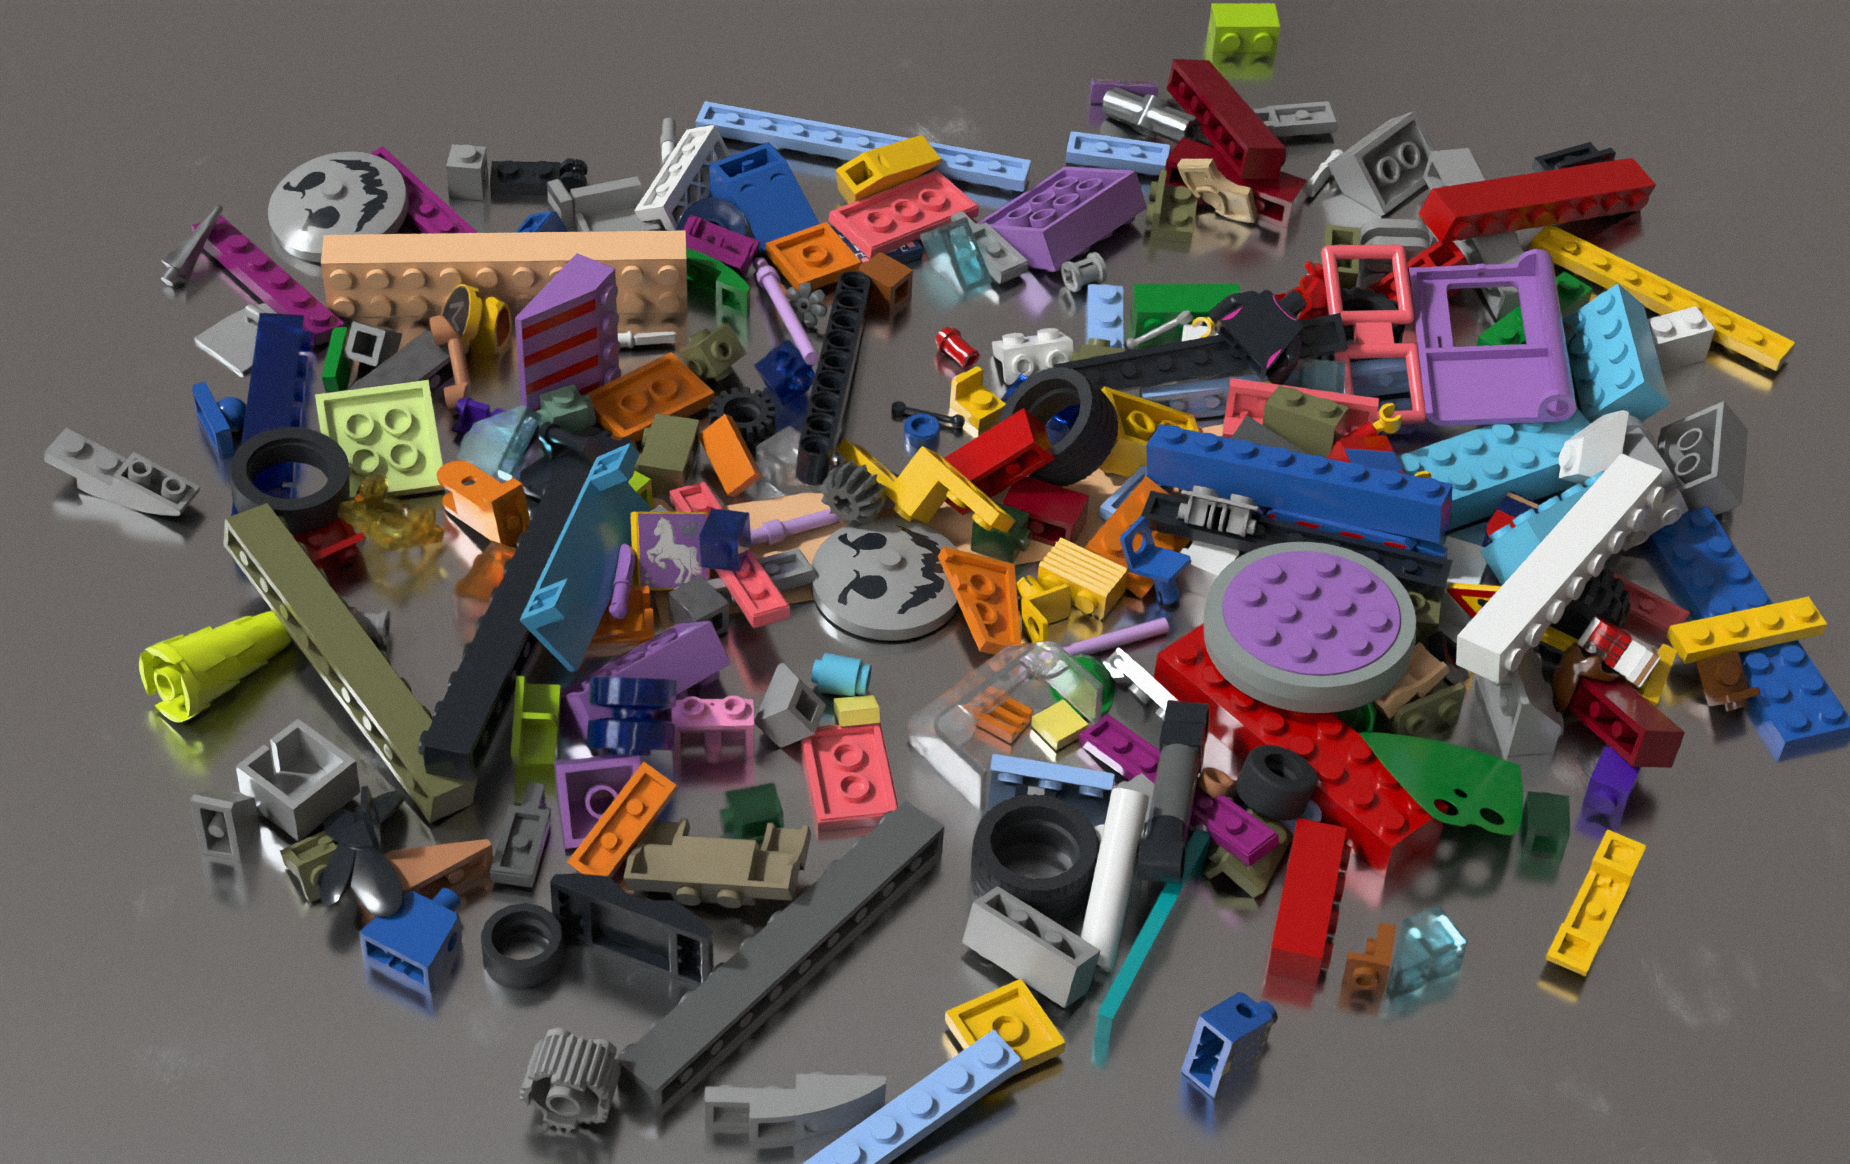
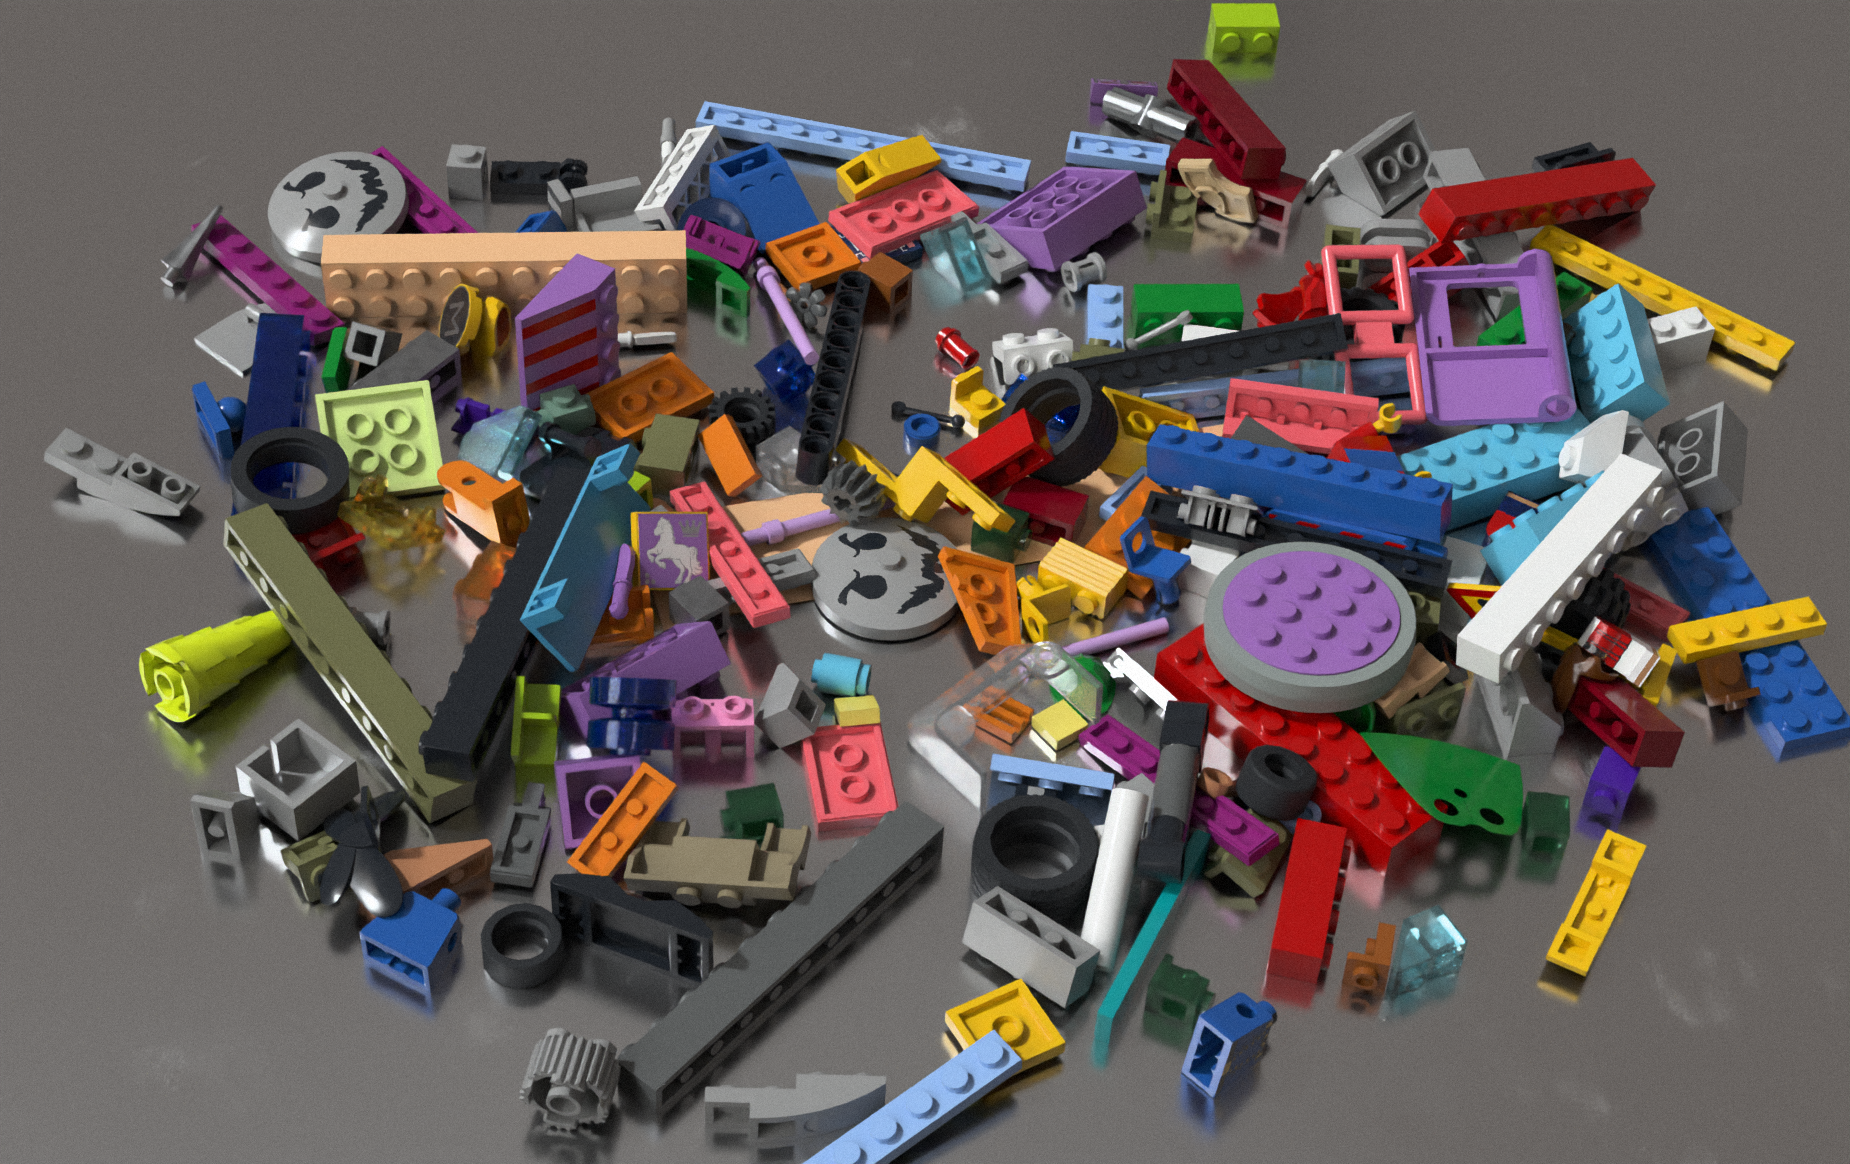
(445, 333): nougat bar -> none
(713, 352): olive brick -> none
(725, 539): clear blue brick -> none
(1178, 994): none -> clear green brick
(1260, 331): black torso -> none
(1299, 118): light grey hinge -> none
(1305, 420): olive brick -> none

